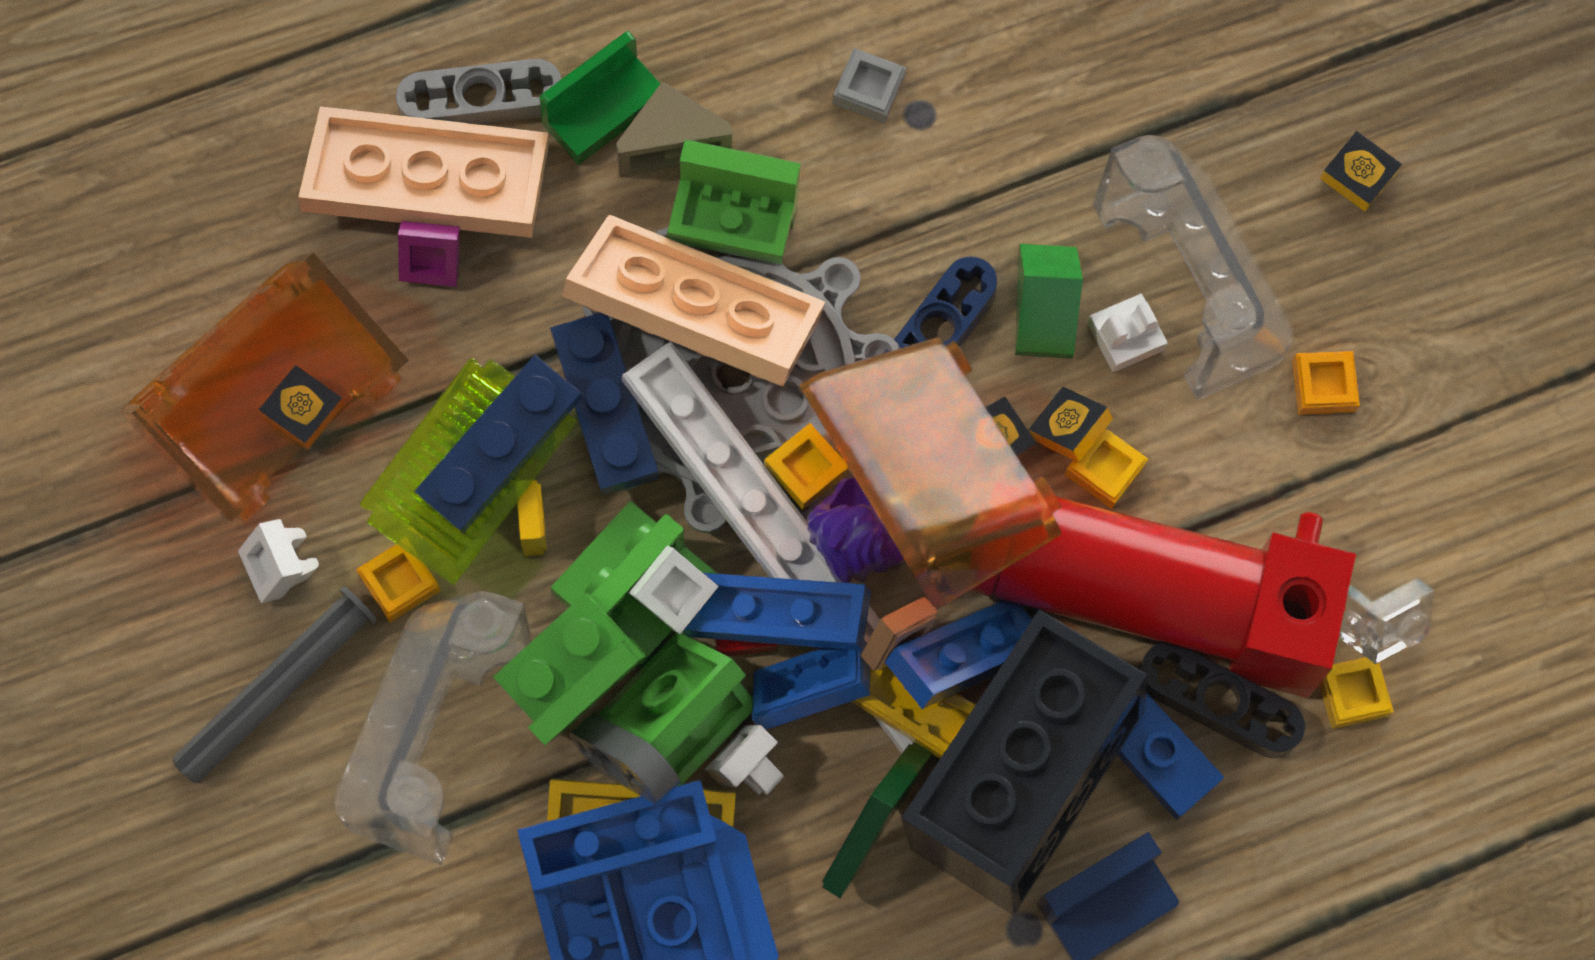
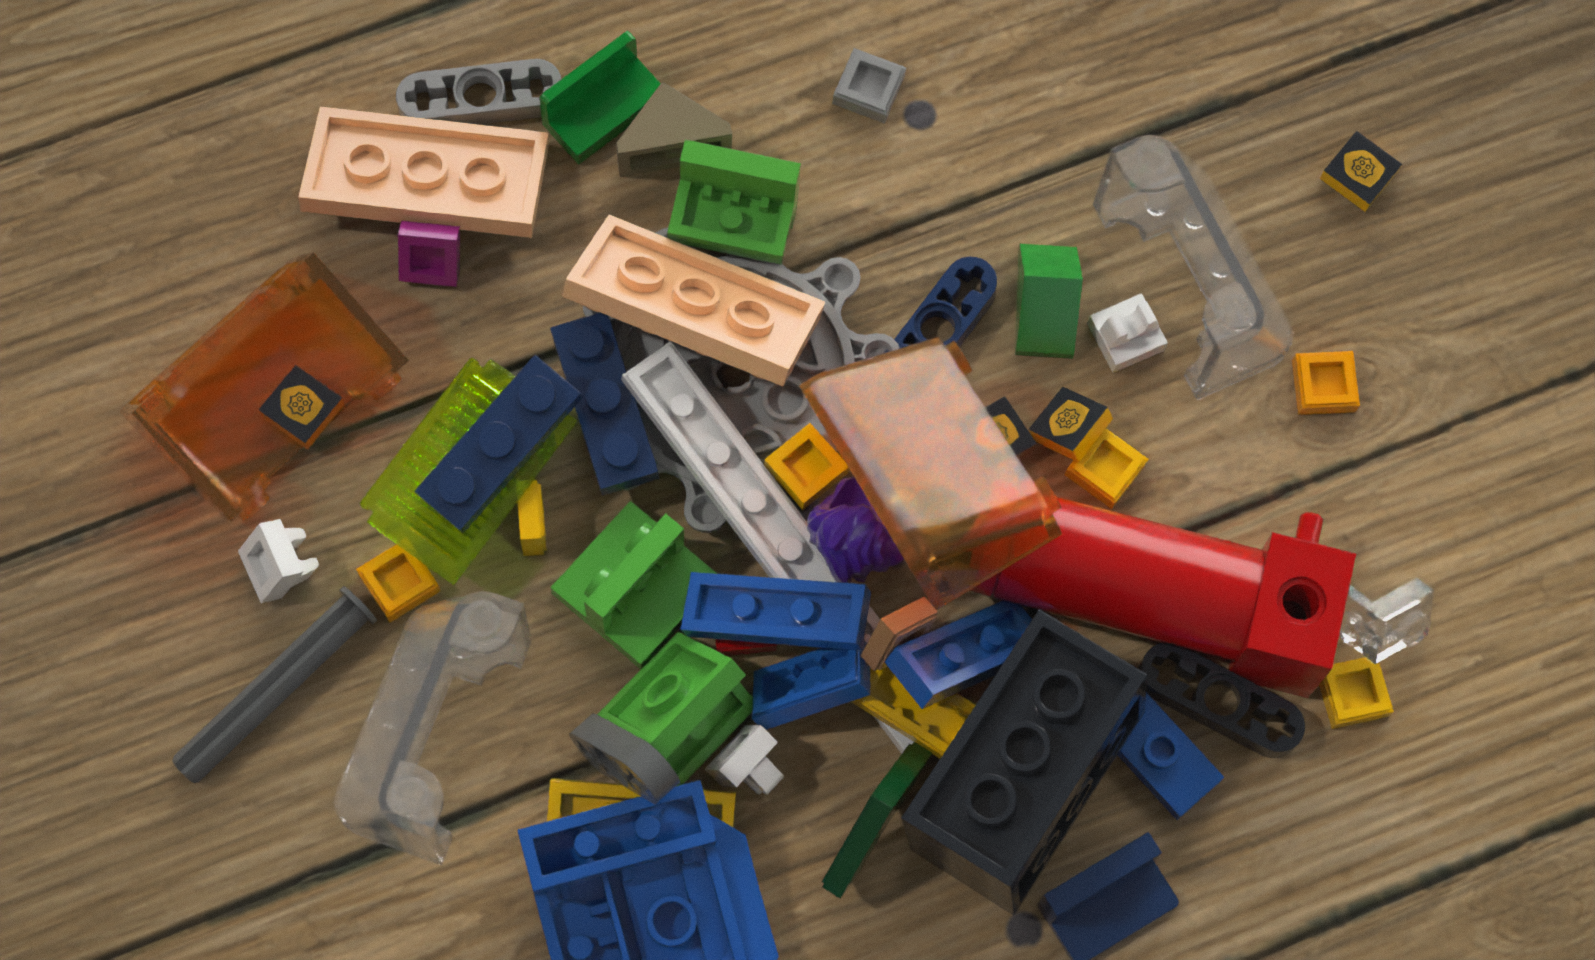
(569, 667): bright green bracket -> none
(673, 589): white tile -> none

